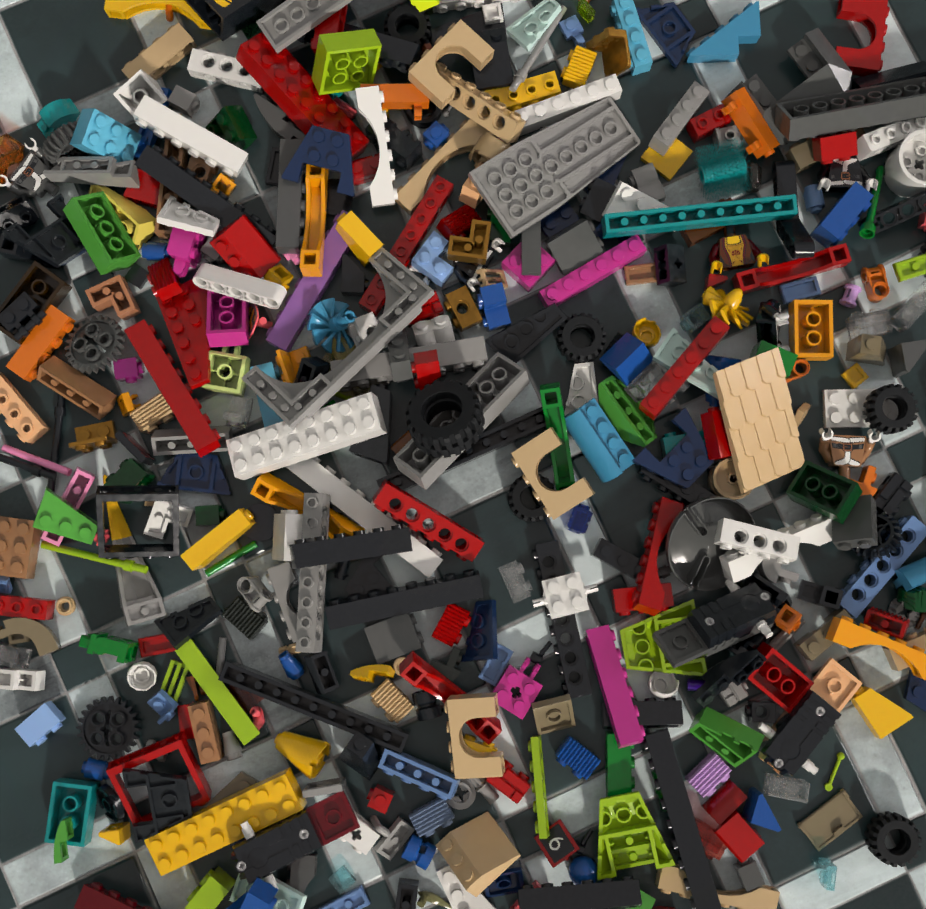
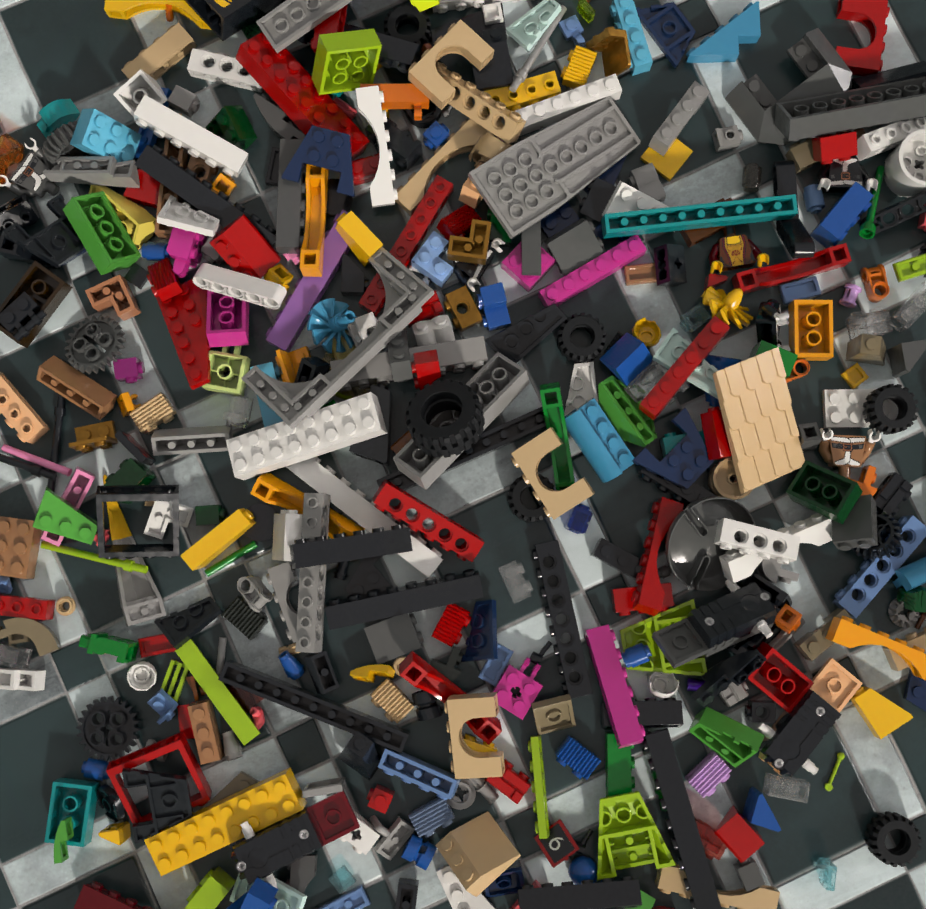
(40, 344): orange brick -> none
(40, 723): light blue brick -> none
(172, 388): red brick -> none
(197, 474): dark blue wing -> none
(255, 321): shield -> none
(303, 752): yellow cone -> none
(433, 898): olive bar -> none
(483, 272): tan tile -> none
(565, 595): white plate -> none
(636, 655): none -> blue brick
(705, 123): red brick -> none
(724, 801): red brick -> none
(725, 169): teal piece -> none
(750, 123): orange brick -> none
(801, 413): tan tile -> none
(809, 436): none -> dark grey brick
(820, 594): black brick -> none
(828, 818): dark tan door -> none
(886, 622): red brick -> none

